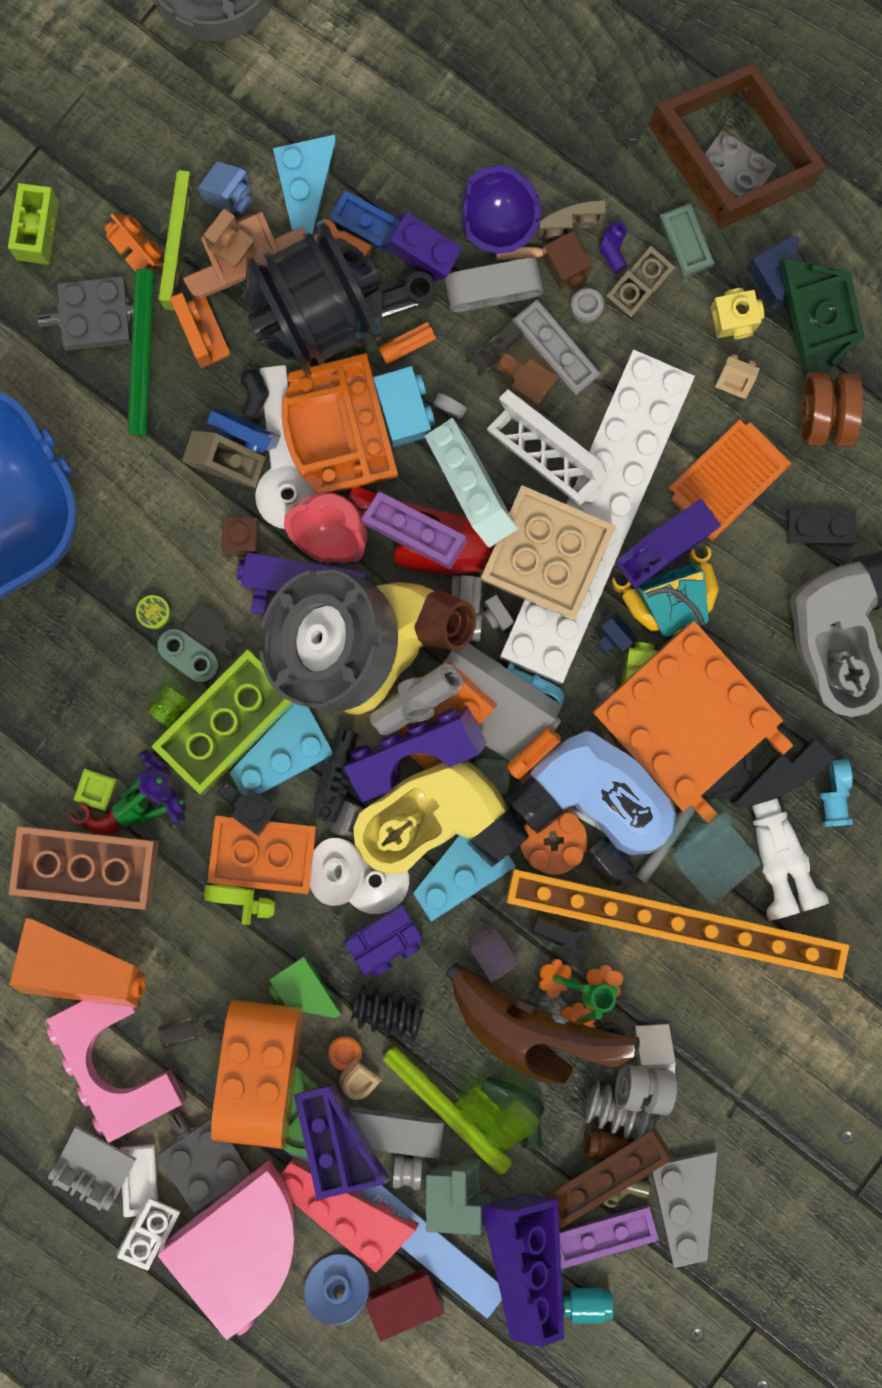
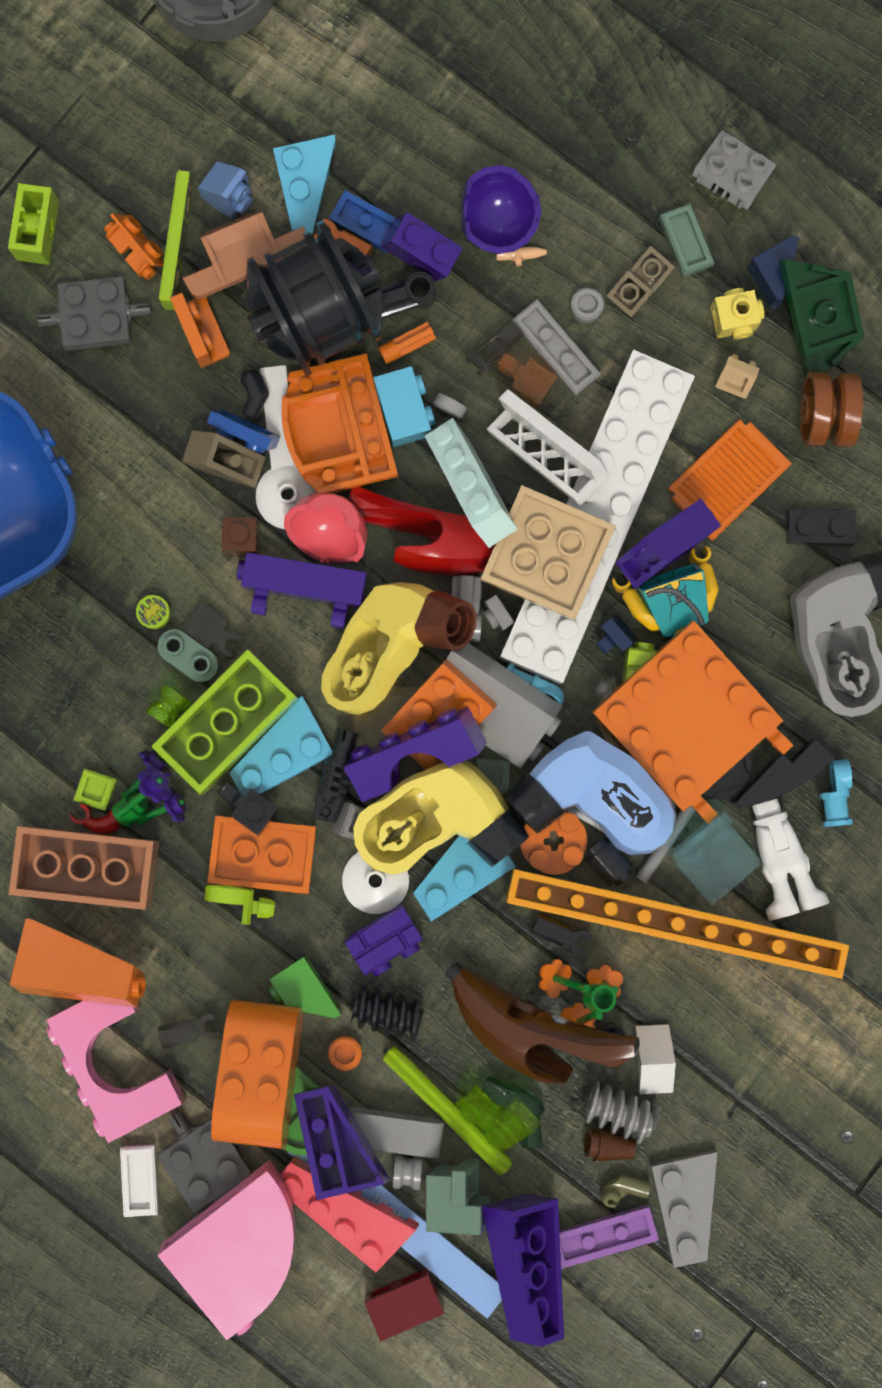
(92, 1169): light grey hinge -> none
(140, 352): green axle -> none
(147, 1233): white slope -> none
(227, 239): medium nougat bracket -> none
(326, 878): white dish -> none
(326, 1280): medium blue dish -> none
(329, 640): dark grey piece -> none
(358, 1080): tan tile -> none
(414, 530): medium lavender plate -> none
(416, 699): light grey piece -> none
(492, 953): clear purple brick -> none
(493, 285): light grey beam -> none
(533, 752): orange piece -> none
(561, 222): dark tan slope -> none
(567, 261): reddish brown brick -> none
(588, 1305): teal brick -> none
(611, 244): dark purple arm -> none
(611, 1176): reddish brown plate -> none
(645, 1089): light grey wheel -> none
(698, 169): reddish brown window -> none

